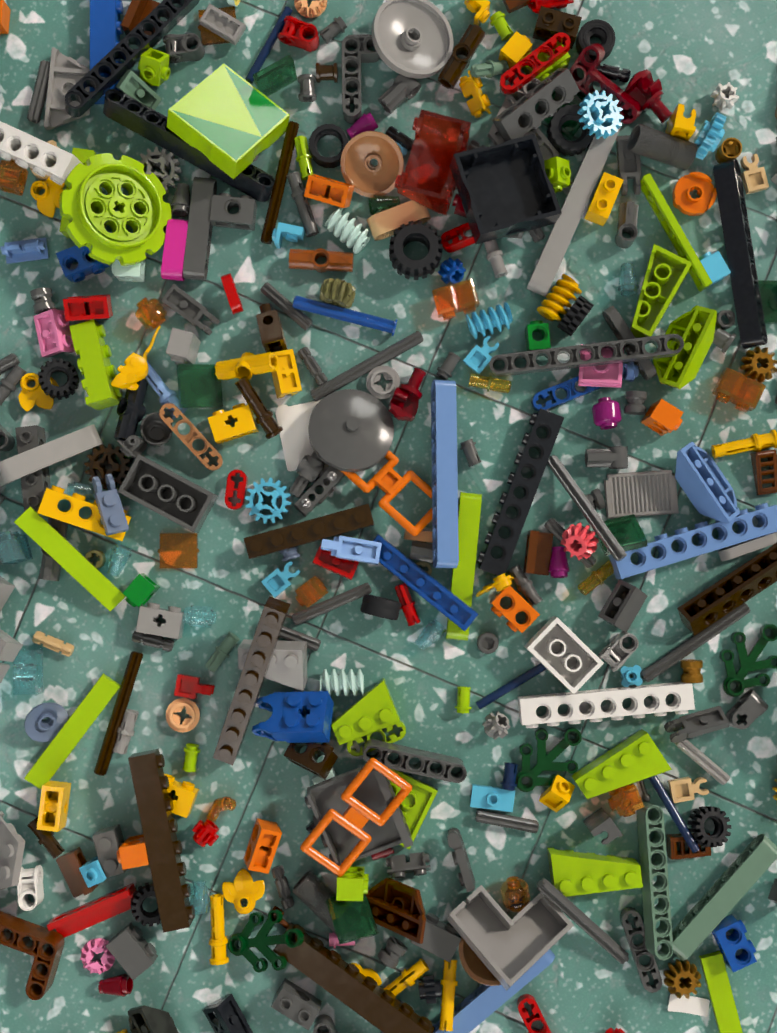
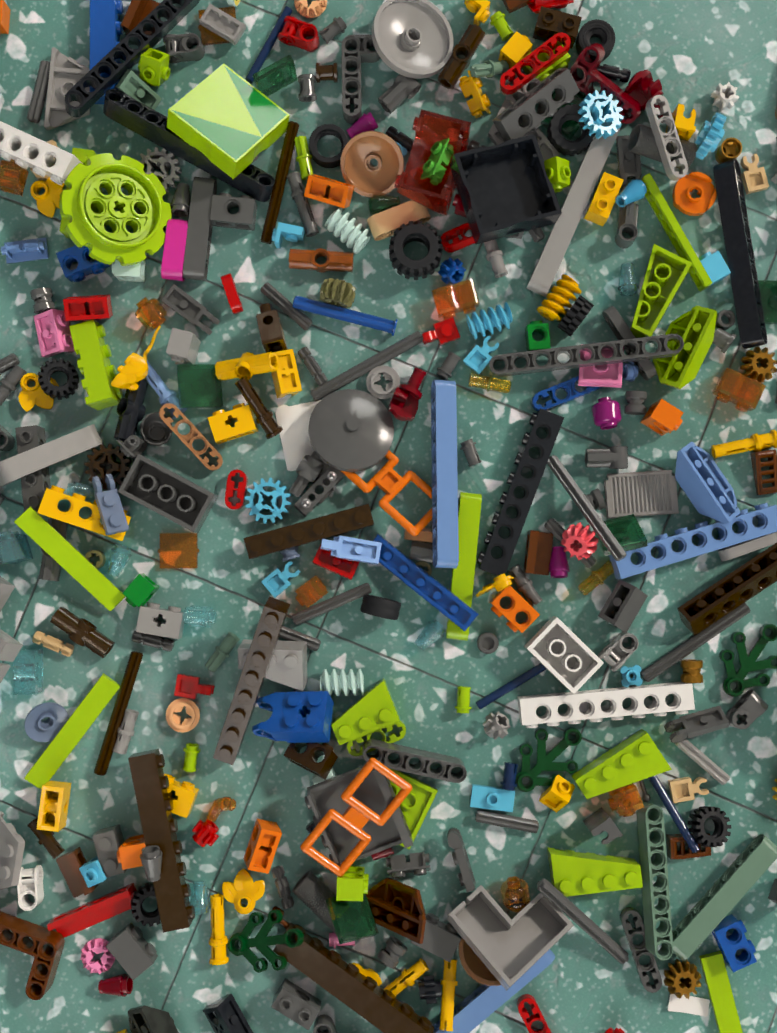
(82, 632): none -> dark brown piece
(152, 861): none -> dark grey cone
(407, 604): red axle -> none
(440, 153): none -> bright green hinge
(444, 332): none -> red plate
(632, 192): none -> dark azure cone
(663, 138): none -> light grey beam

